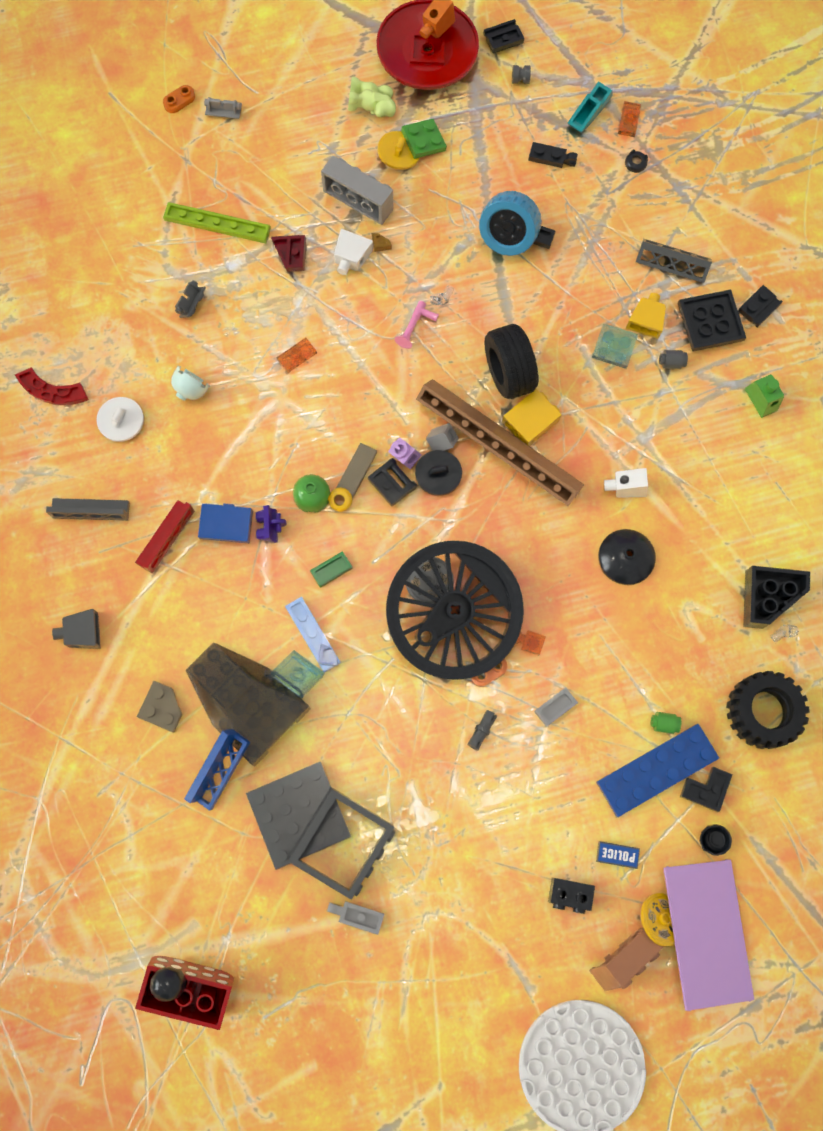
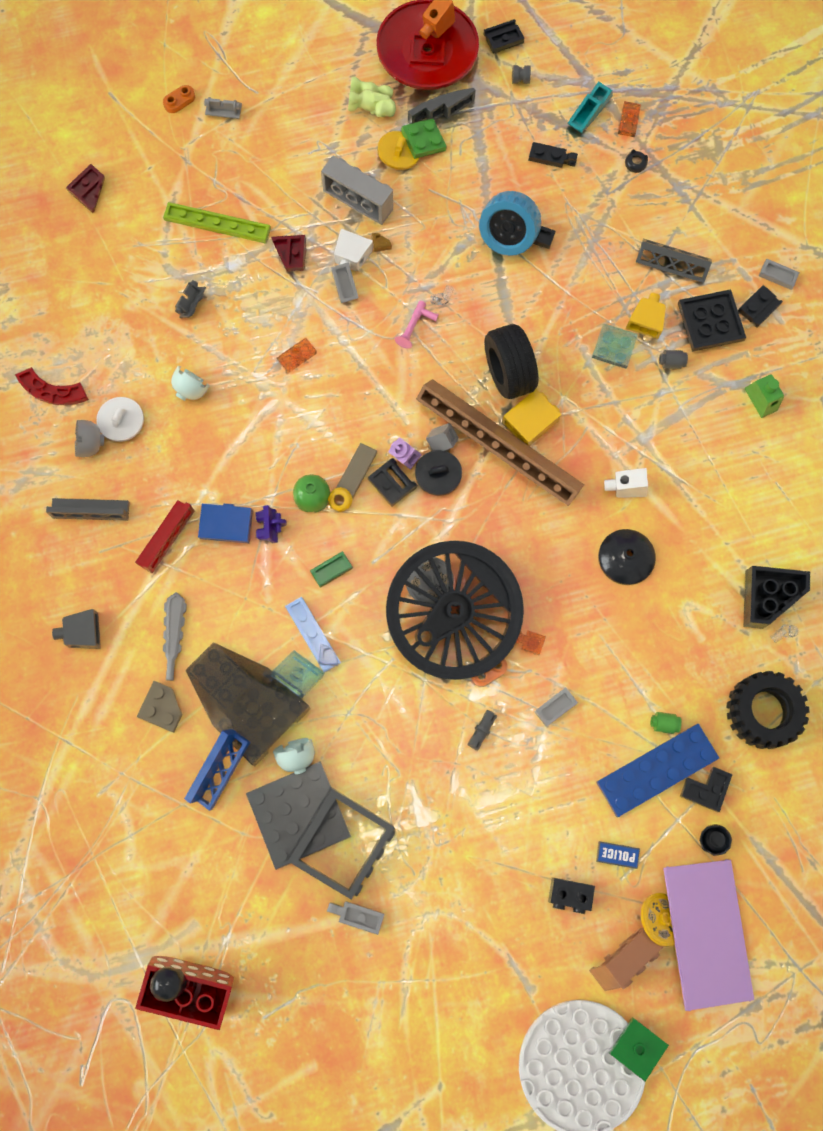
(87, 187): none -> dark red wing
(87, 439): none -> light grey cylinder
(174, 621): none -> light grey sword
(295, 756): none -> light aqua cylinder
(344, 282): none -> light grey tile
(444, 104): none -> dark grey slope
(638, 1049): none -> green plate
(779, 274): none -> light grey tile

